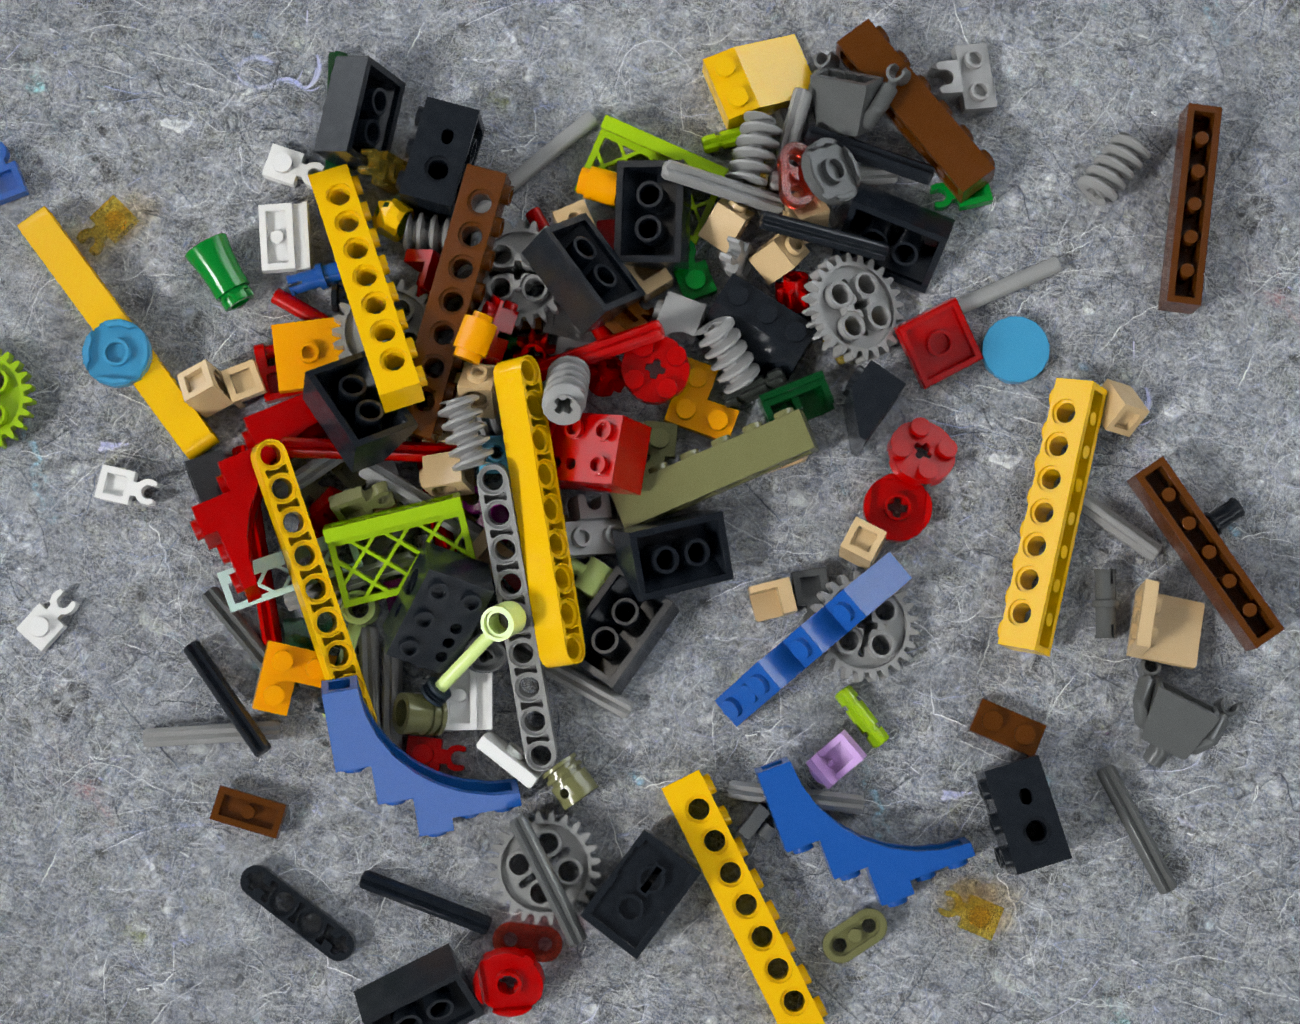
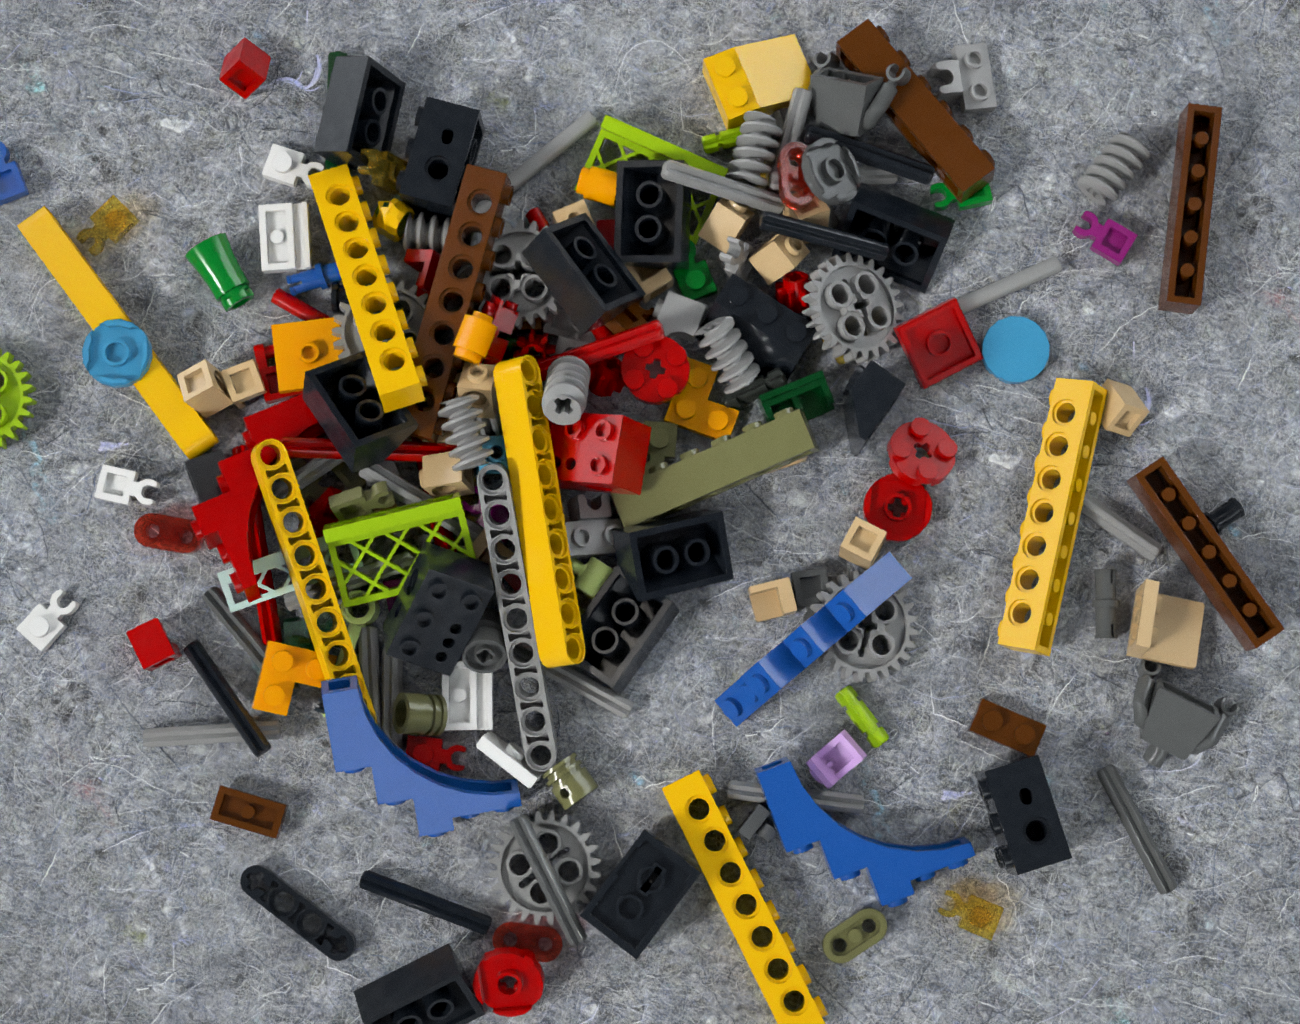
(152, 645): none -> red panel
(170, 533): none -> clear red plate
(245, 68): none -> red panel
(437, 689): yellowish green piece -> none
(1110, 240): none -> magenta plate

